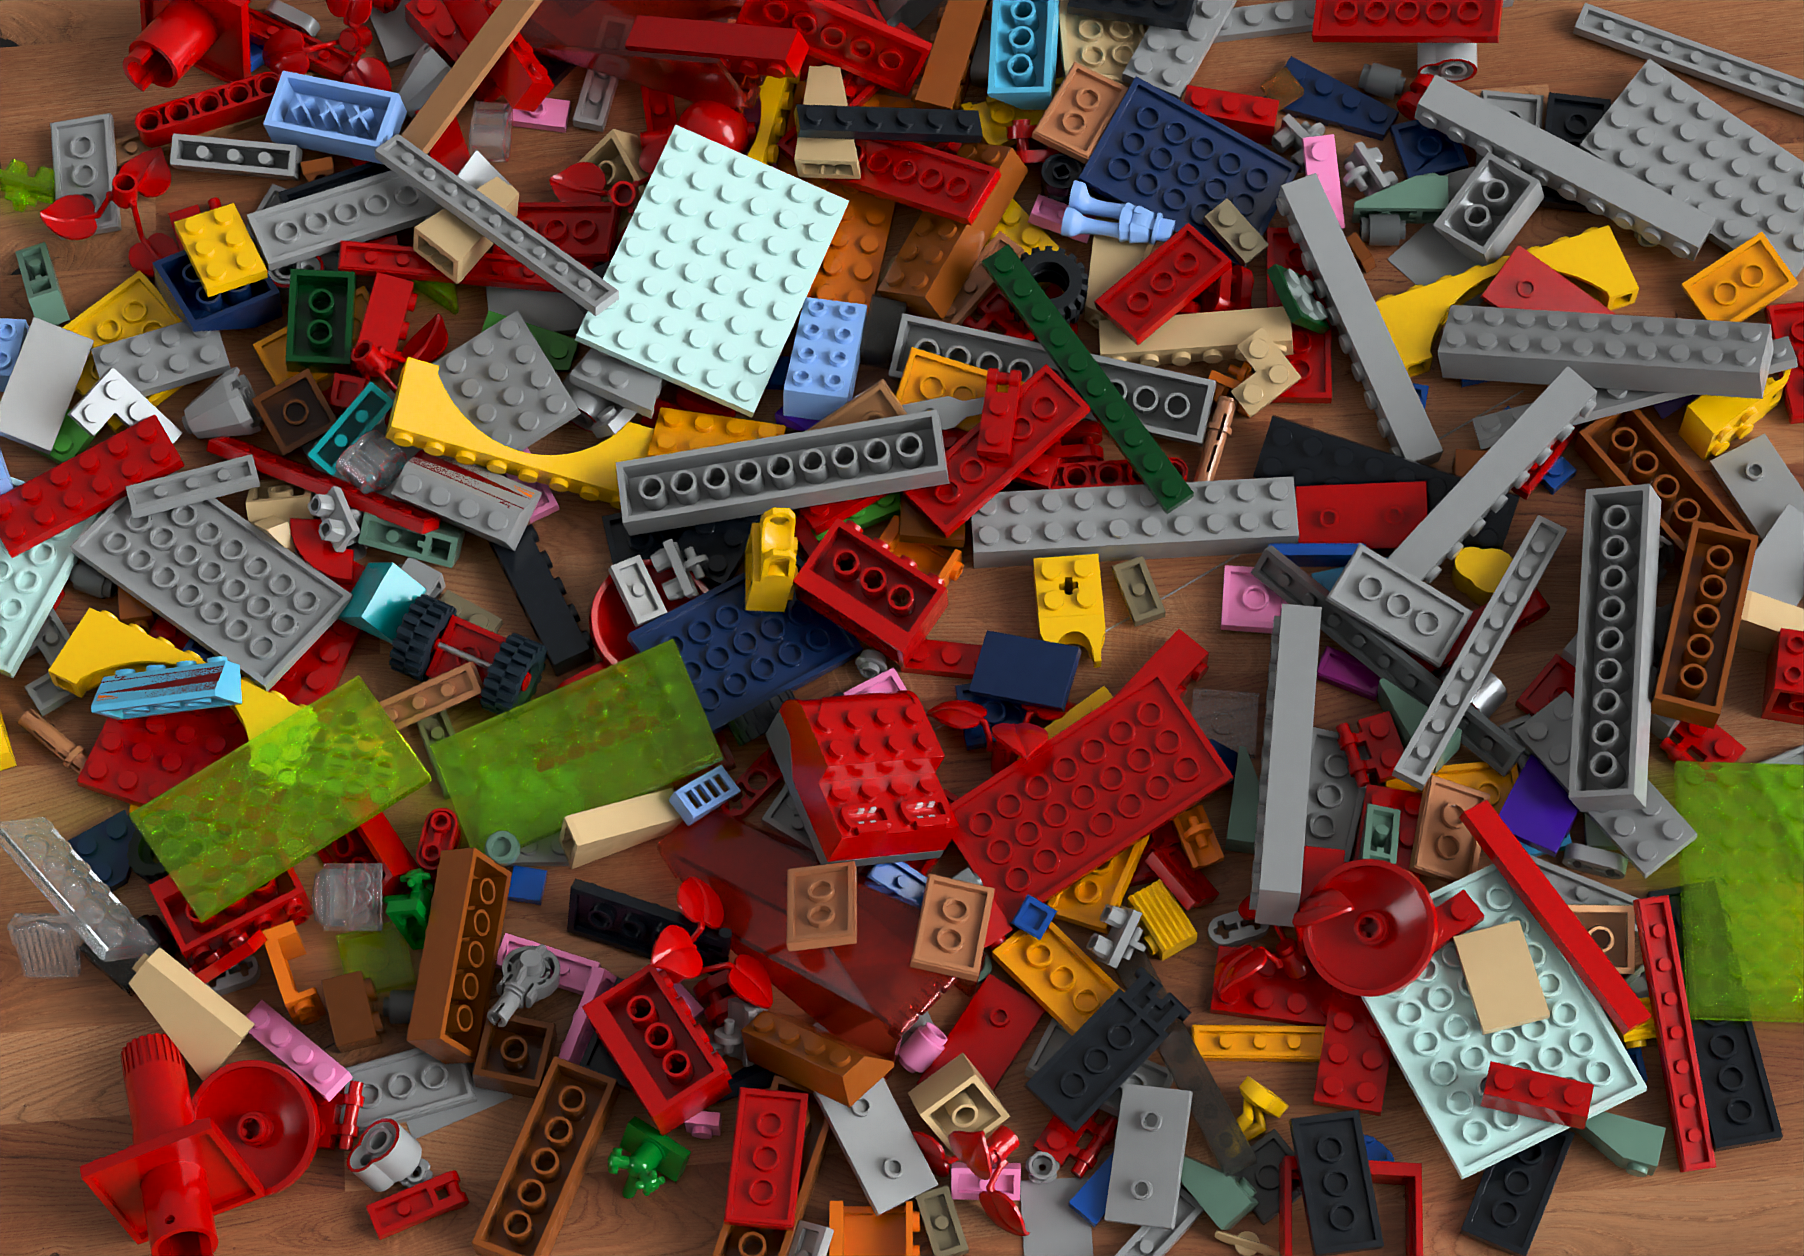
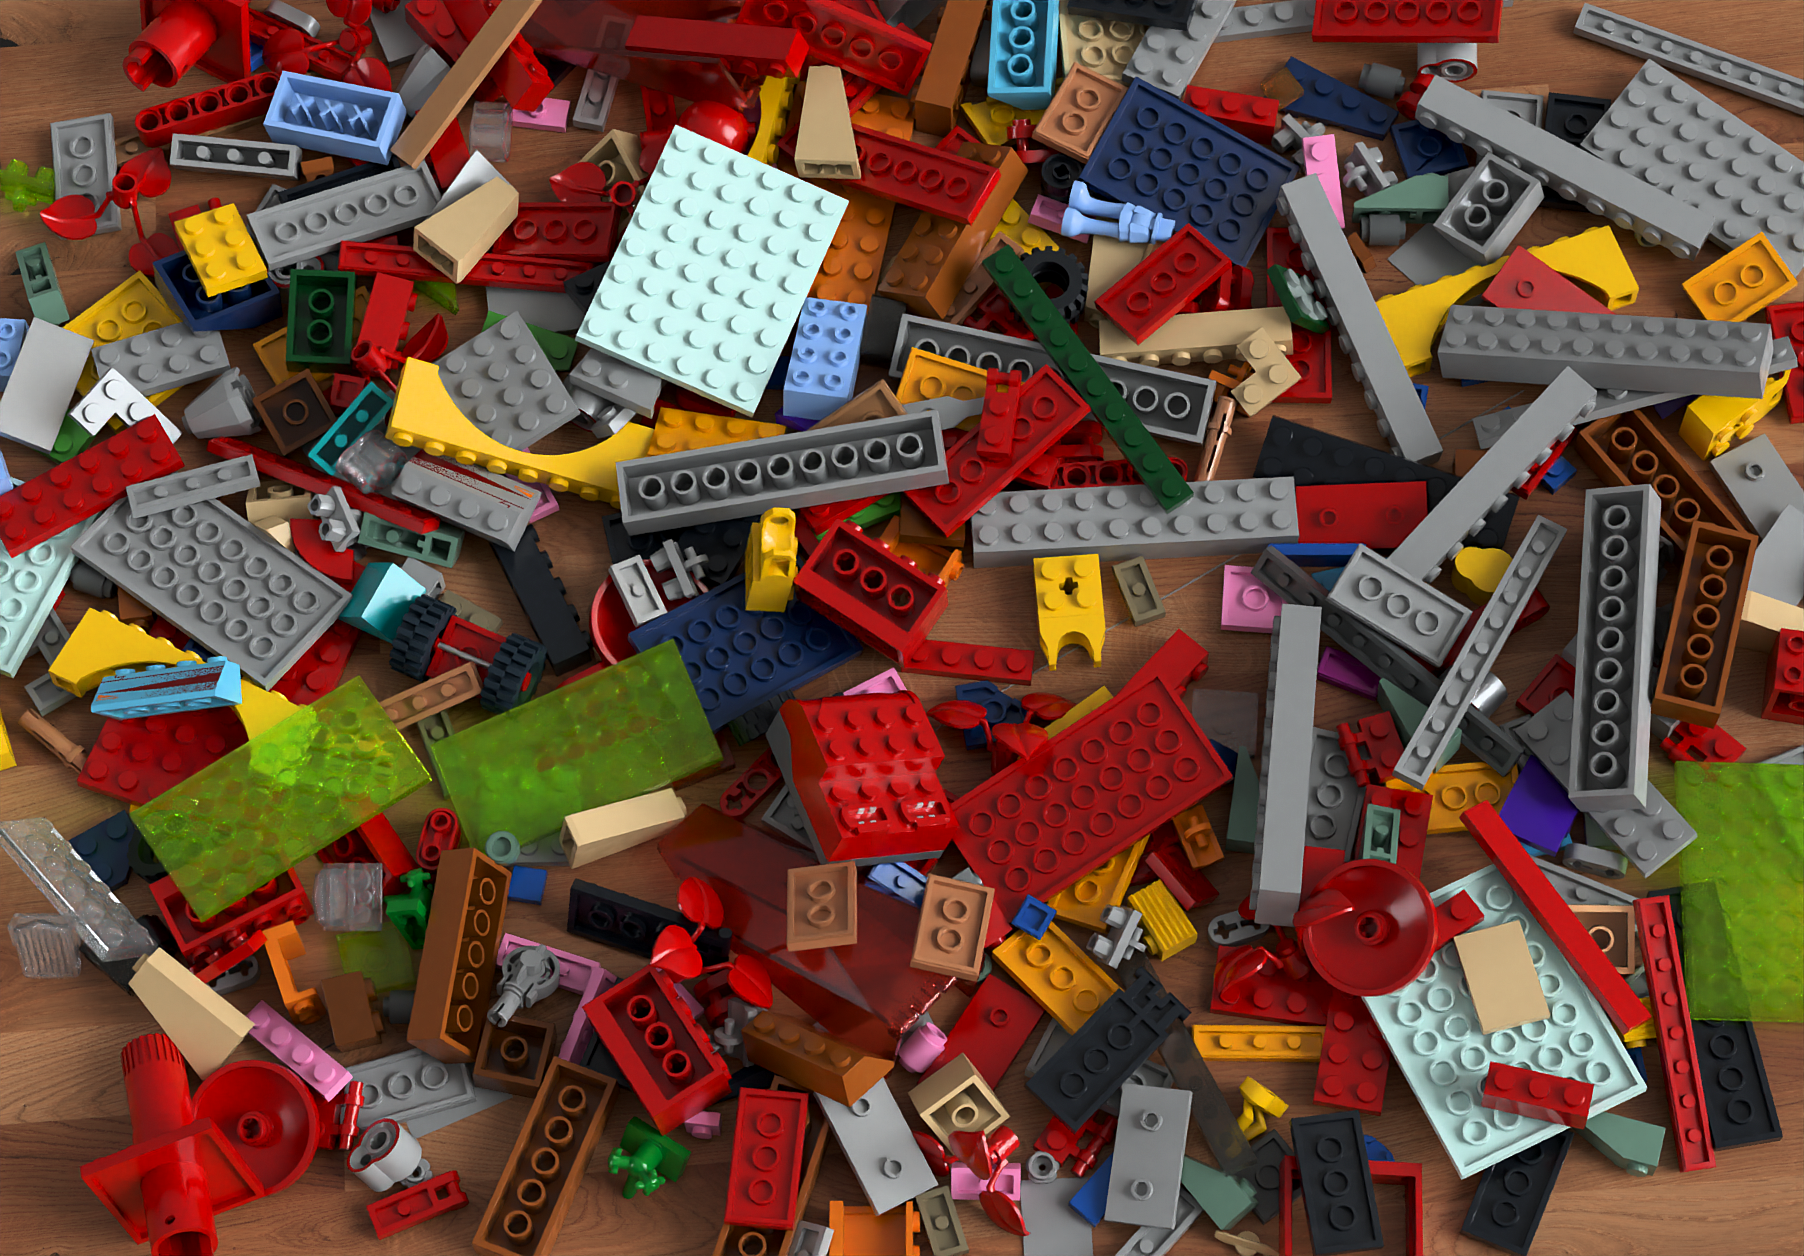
(497, 225): light grey plate -> none
(686, 808): light blue slope -> none
(871, 663): light grey plate -> none
(887, 123): black plate -> none
(1025, 671): dark blue tile -> none
(1235, 232): dark tan plate -> none
(1441, 841): nougat tile -> none

